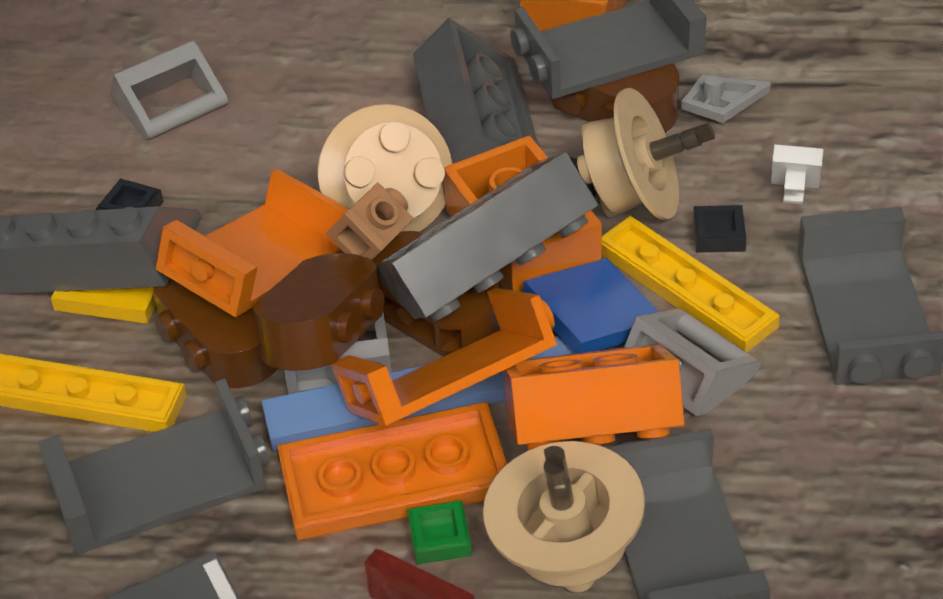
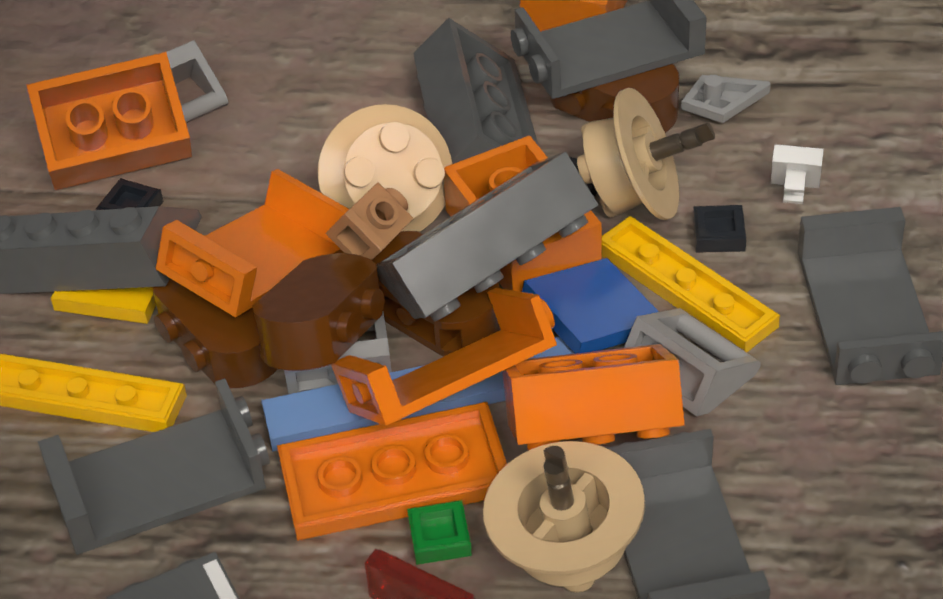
(110, 120): none -> orange brick

